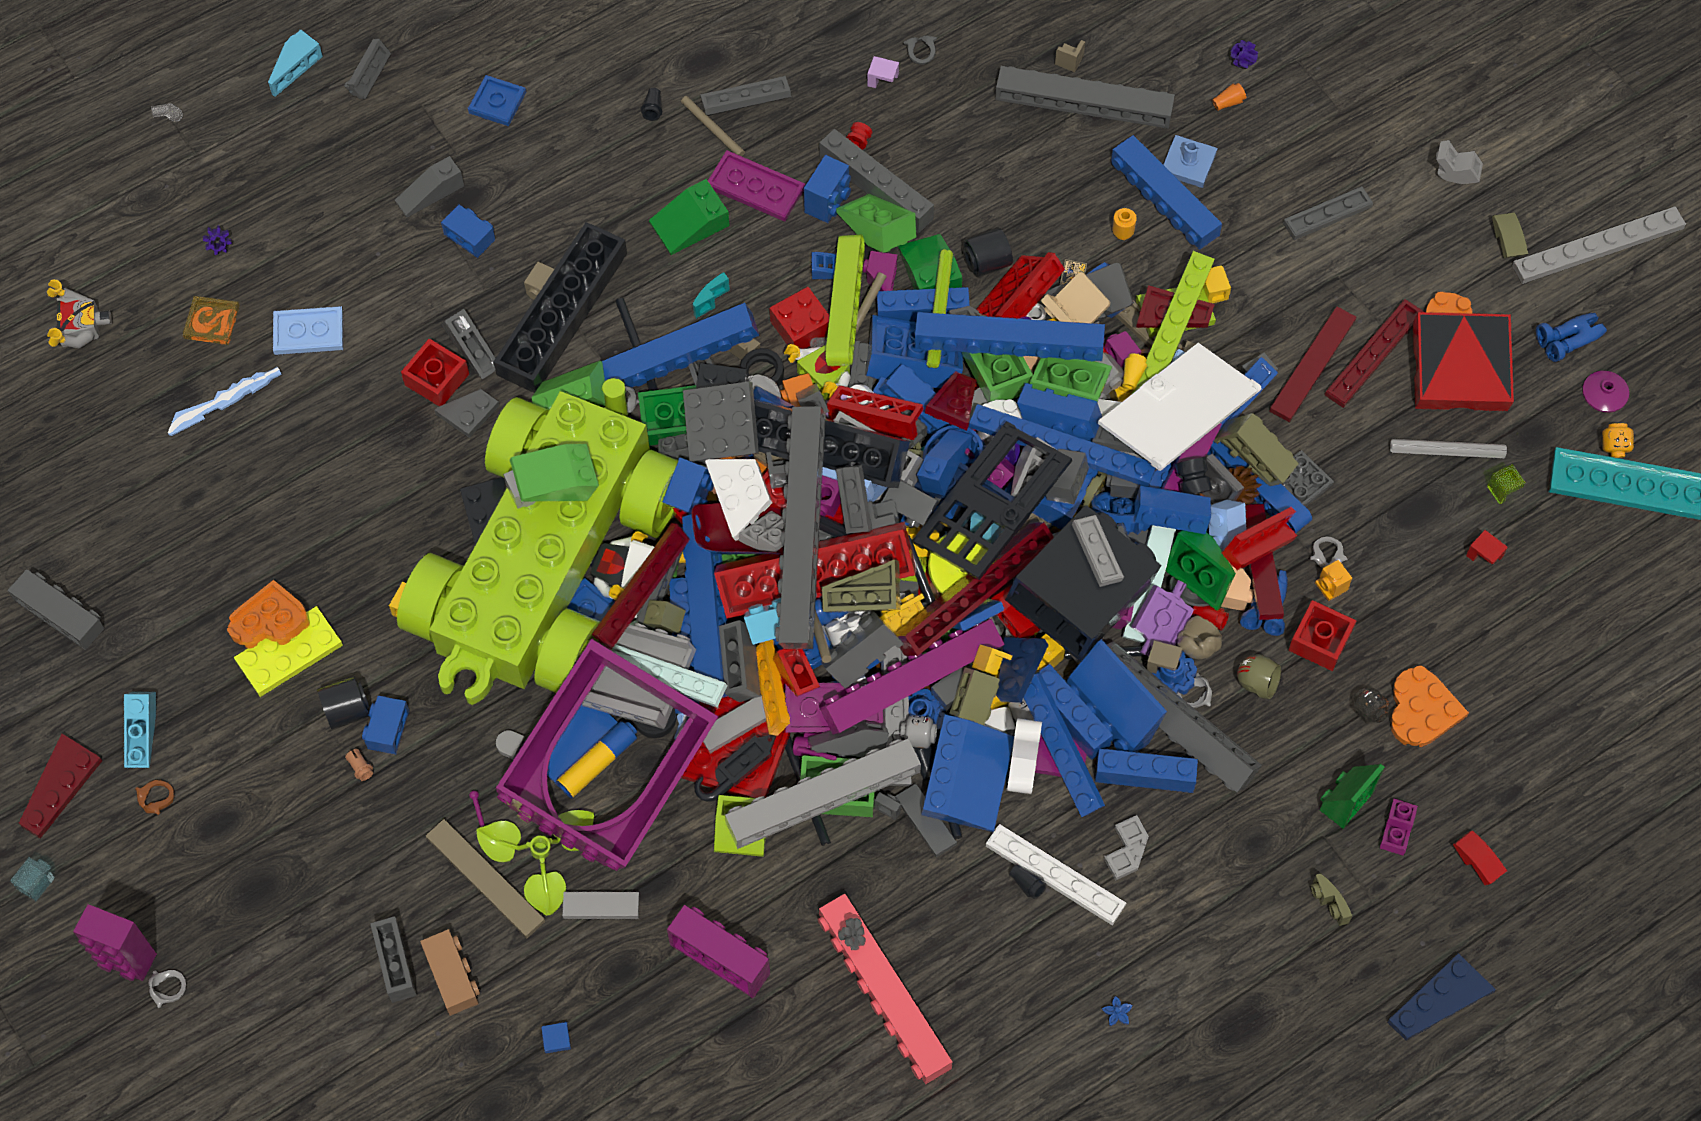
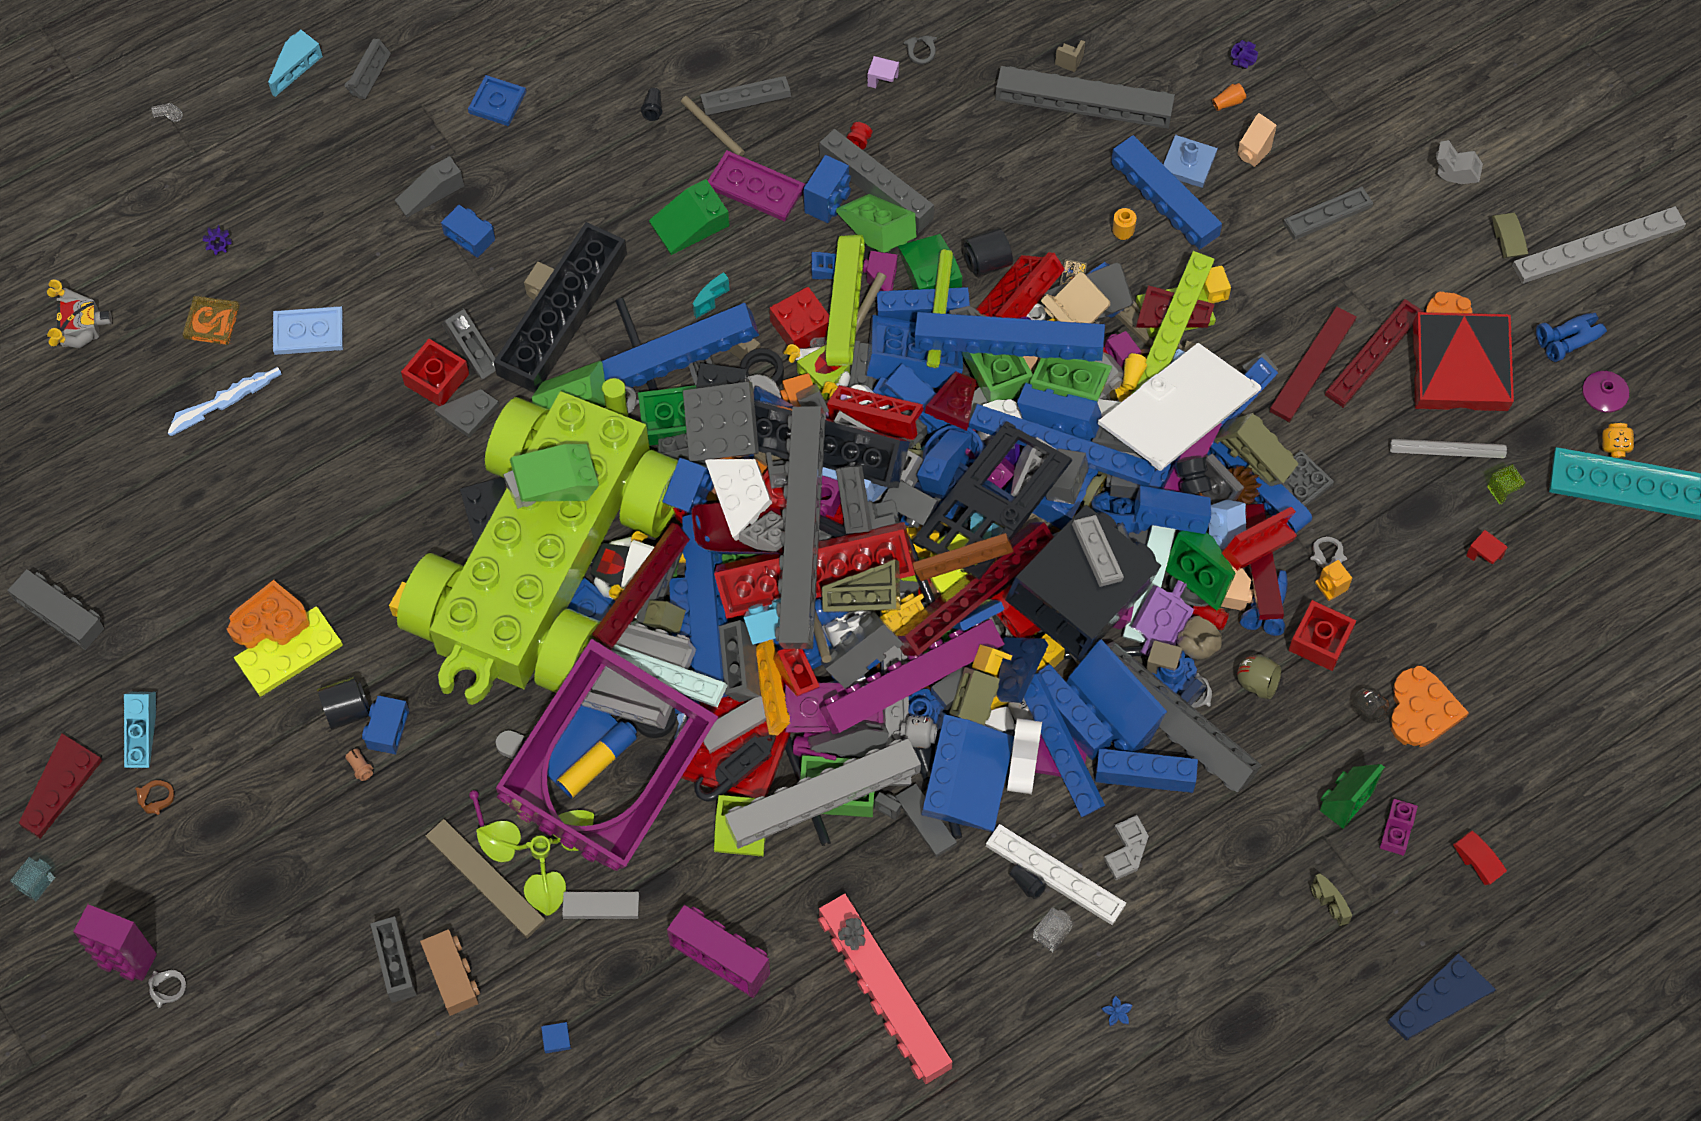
(963, 557): none -> dark orange tile
(1053, 929): none -> clear brick
(1194, 690): none -> dark blue tile
(1257, 140): none -> light nougat slope

